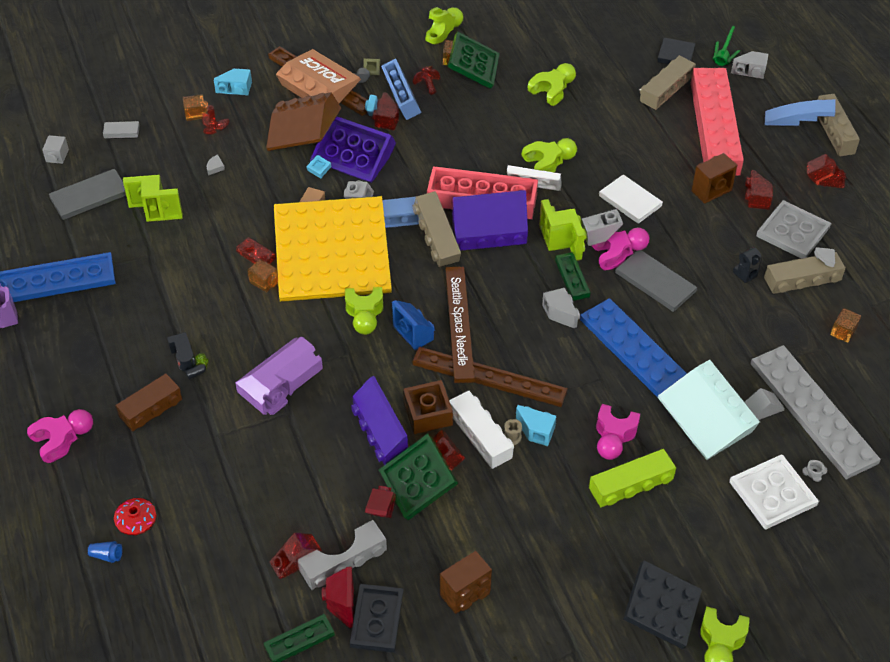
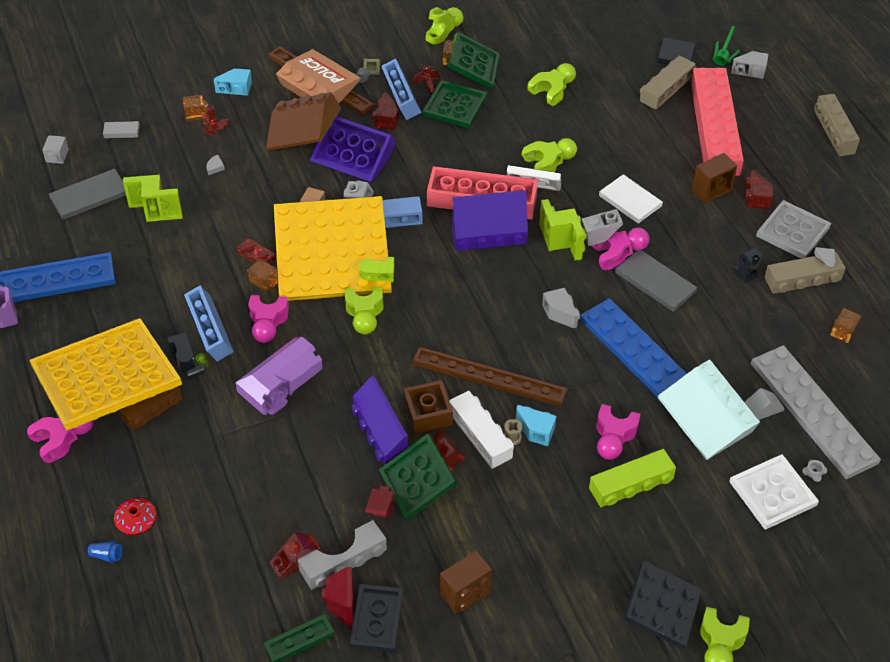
(104, 373): none -> yellow plate
(208, 323): none -> medium blue brick
(267, 317): none -> dark pink piece
(319, 166): medium azure plate -> none
(371, 104): medium azure plate -> none
(377, 270): none -> lime leg
(412, 324): blue slope -> none
(437, 229): dark tan brick -> none
(455, 104): none -> dark green plate
(459, 325): reddish brown tile -> none
(572, 276): dark green plate -> none
(802, 111): medium blue slope -> none
(826, 172): clear red slope -> none

